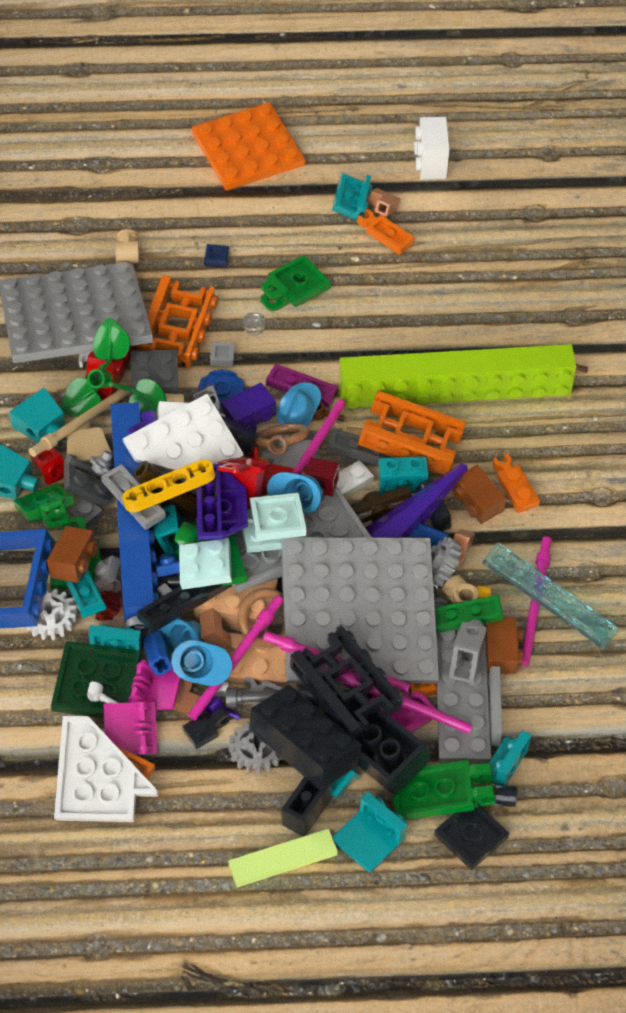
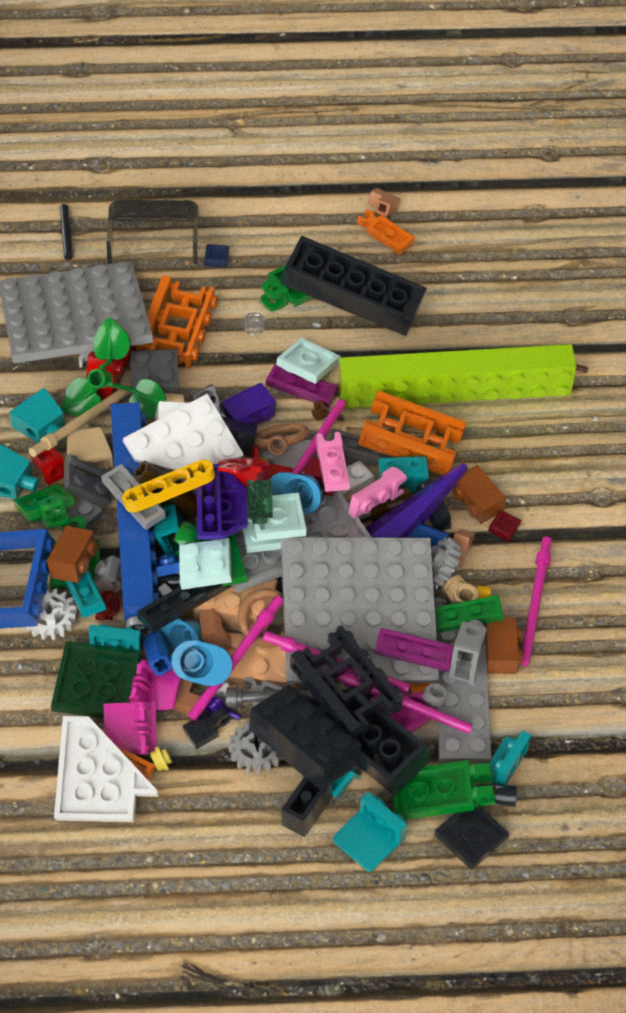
(66, 232): none -> black bar
(95, 693): white hand -> none
(102, 464): light grey plant -> none
(127, 246): tan piece -> none
(147, 417): dark purple hand -> none
(152, 211): none -> clear smoke windscreen
(161, 758): none -> light yellow plate
(222, 354): light grey plate -> none
(224, 382): blue tile -> none
(248, 146): orange plate -> none
(259, 501): none -> clear green hips
(282, 858): yellowish green tile -> none
(299, 404): dark azure piece -> none
(308, 360): none -> light aqua plate
(332, 463): none -> bright pink plate
(351, 196): teal bracket -> none
(353, 285): none -> black brick
(377, 492): none -> bright pink plate
(414, 649): none -> magenta tile
(432, 148): white brick -> none
(435, 695): none -> light grey plate
(495, 708): light grey tile -> none
(504, 525): none -> dark red tile
(515, 485): orange plate -> none
(550, 595): clear light blue plate -> none

